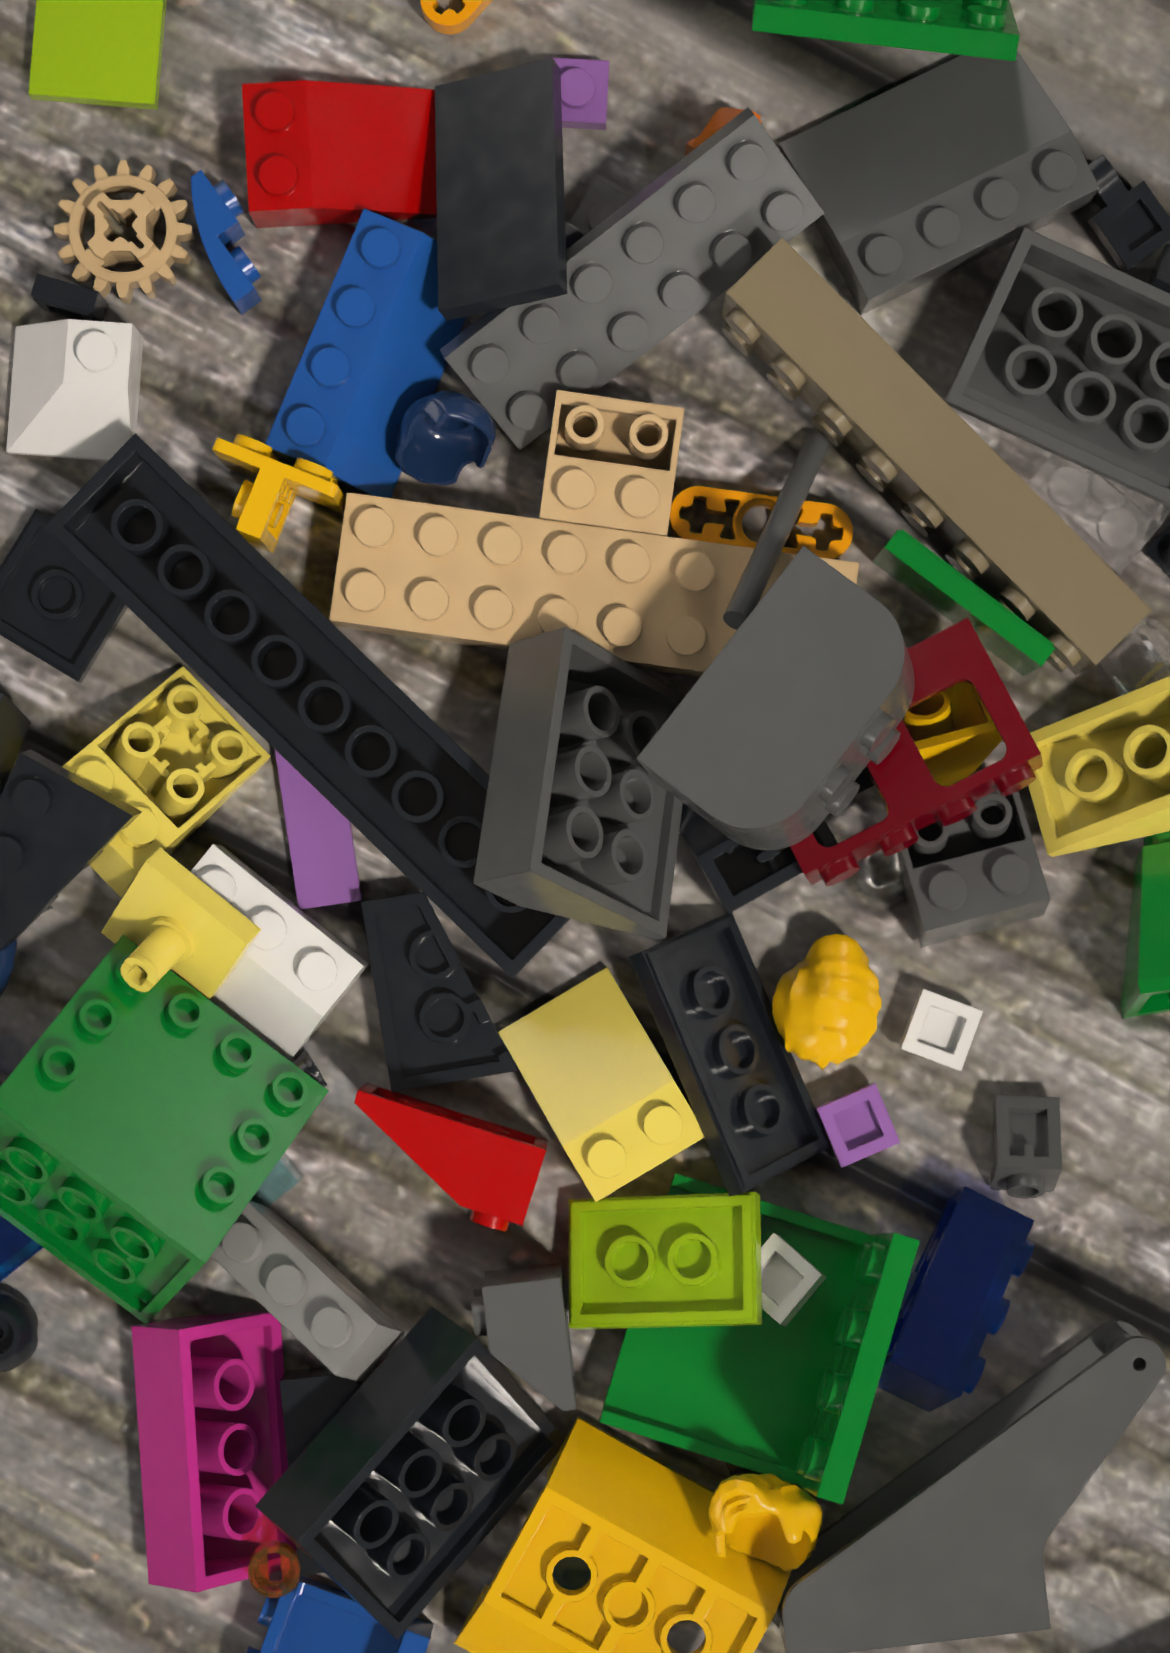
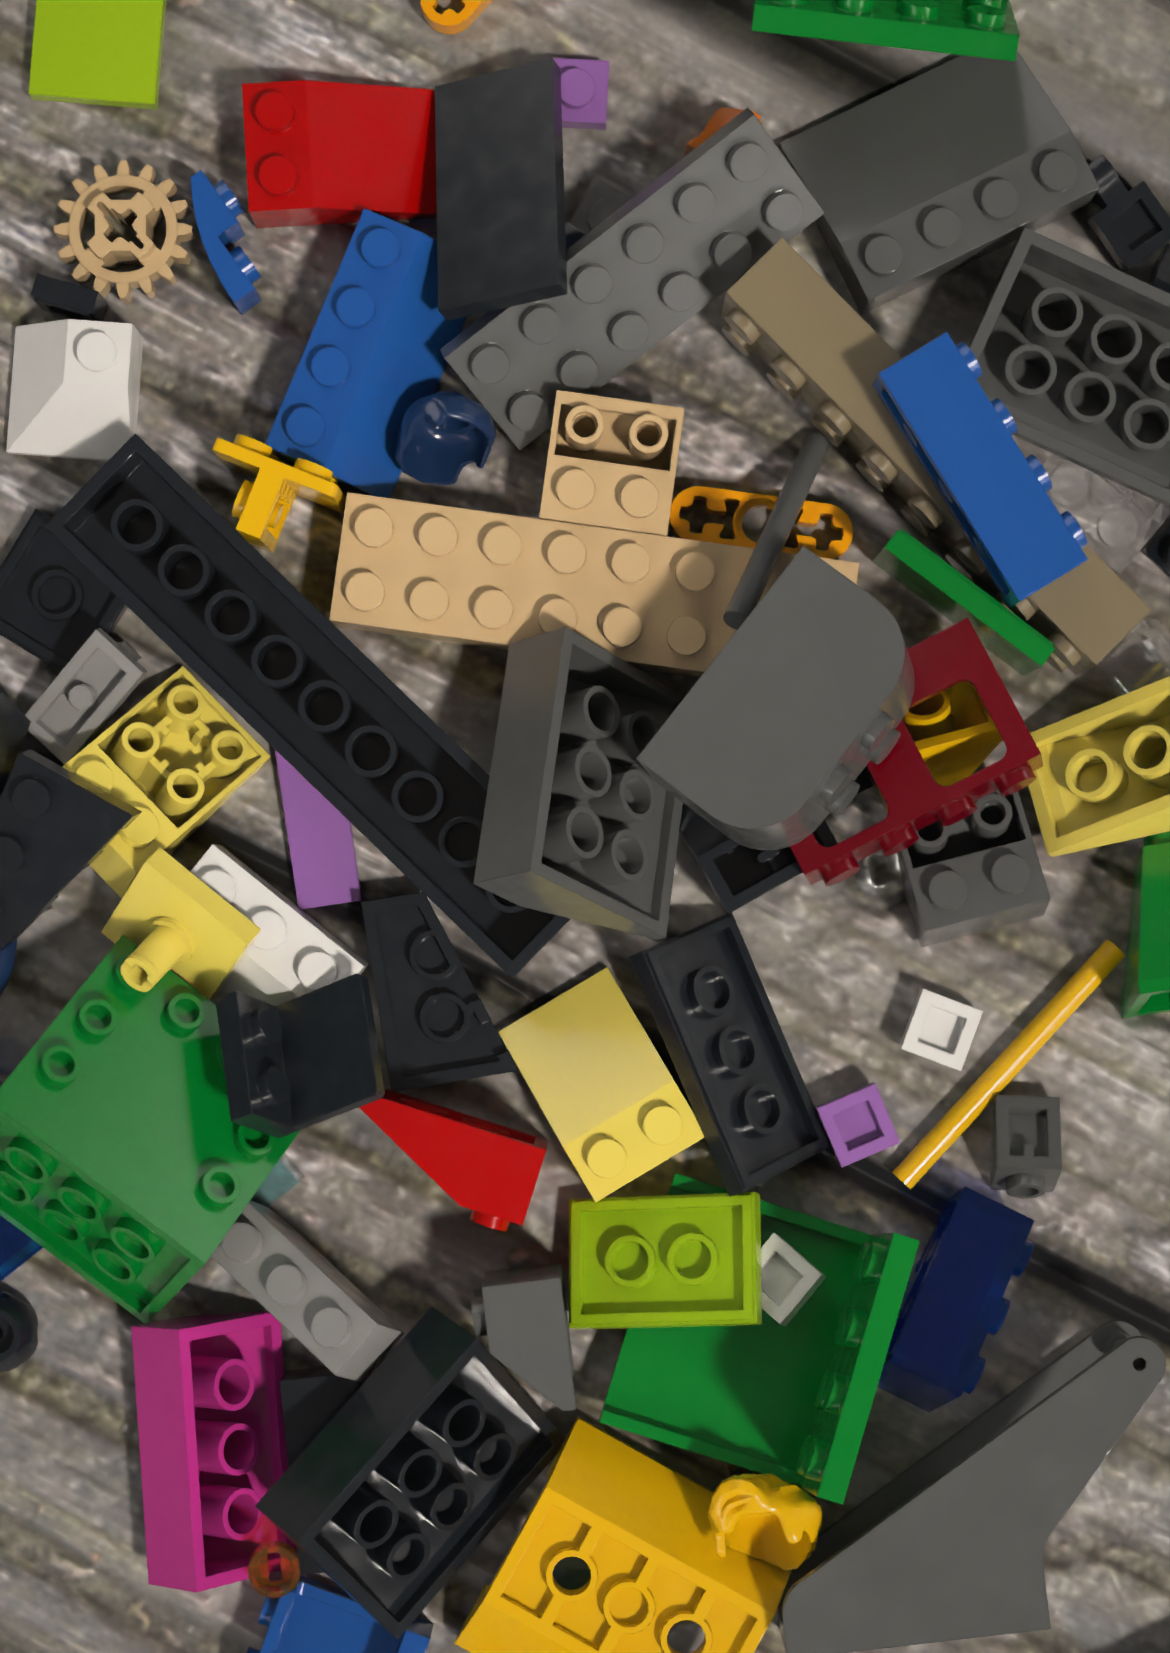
(85, 695): none -> light grey plate
(301, 1057): none -> black bracket
(828, 1002): yellow hair -> none
(980, 469): none -> blue brick
(1008, 1063): none -> yellow piece

